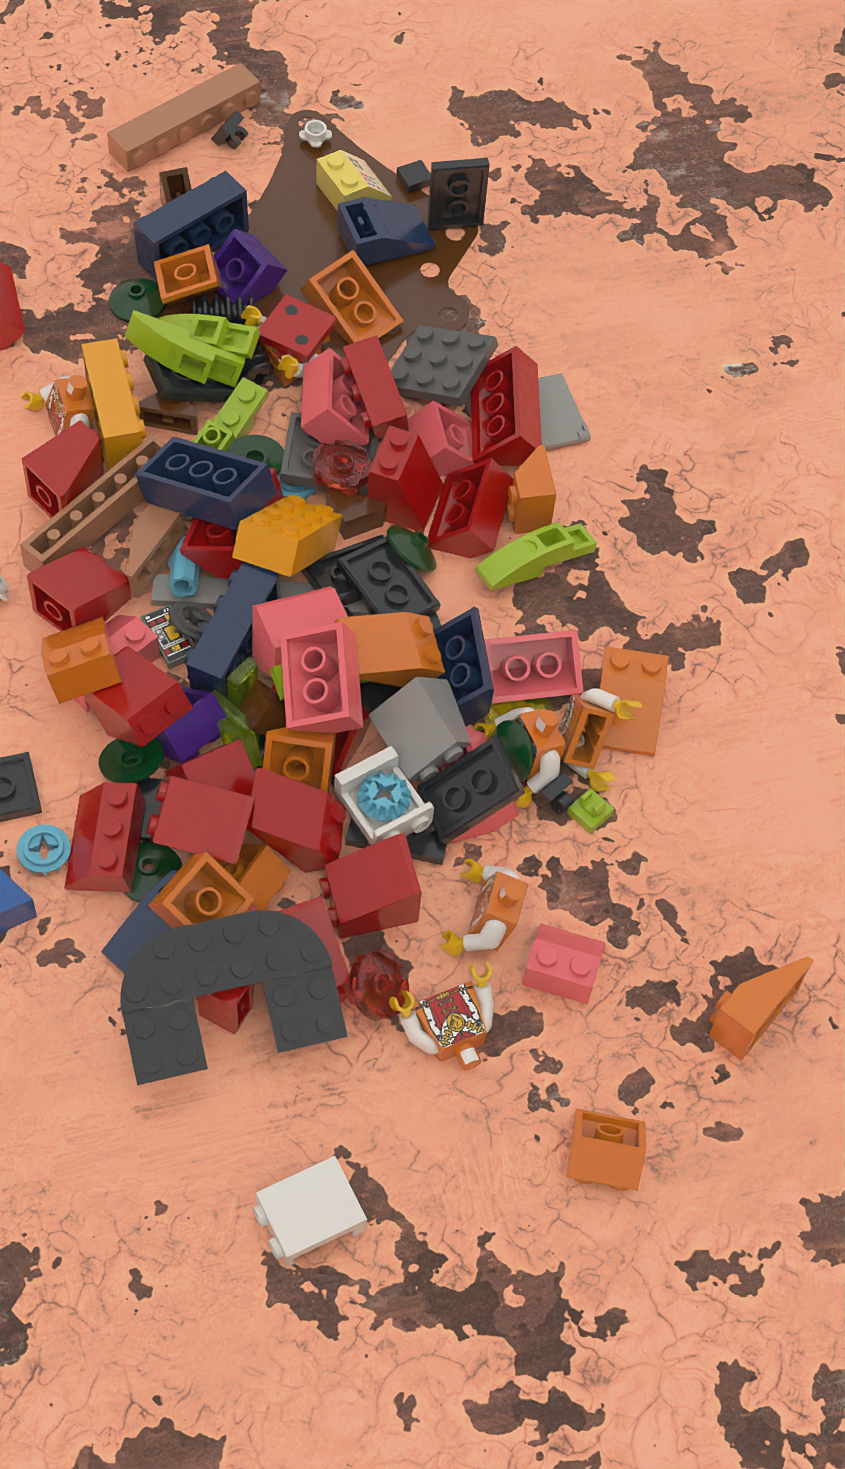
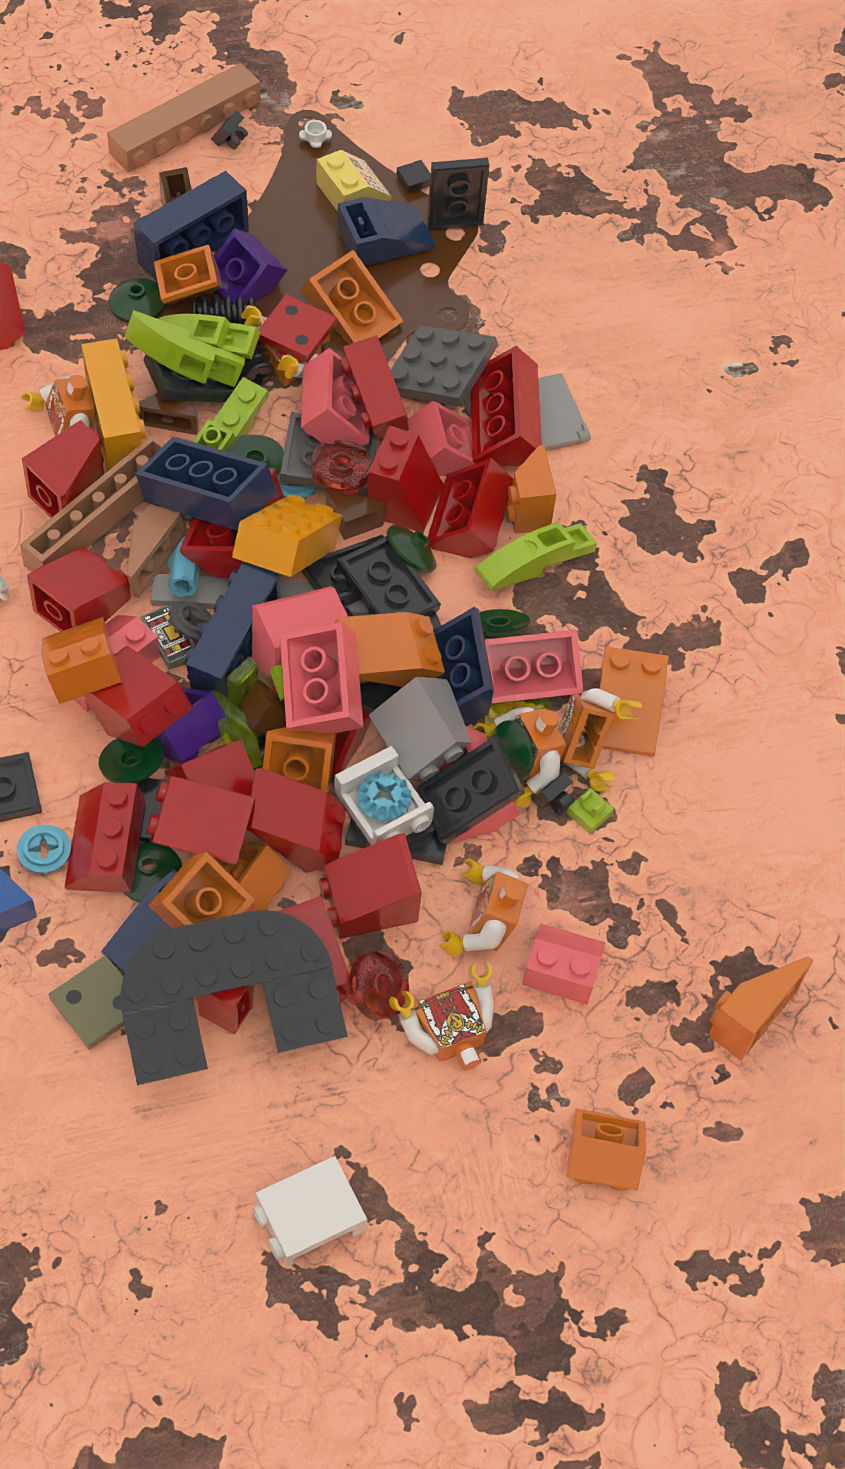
(92, 1002): none -> olive tile
(503, 623): none -> dark green dish

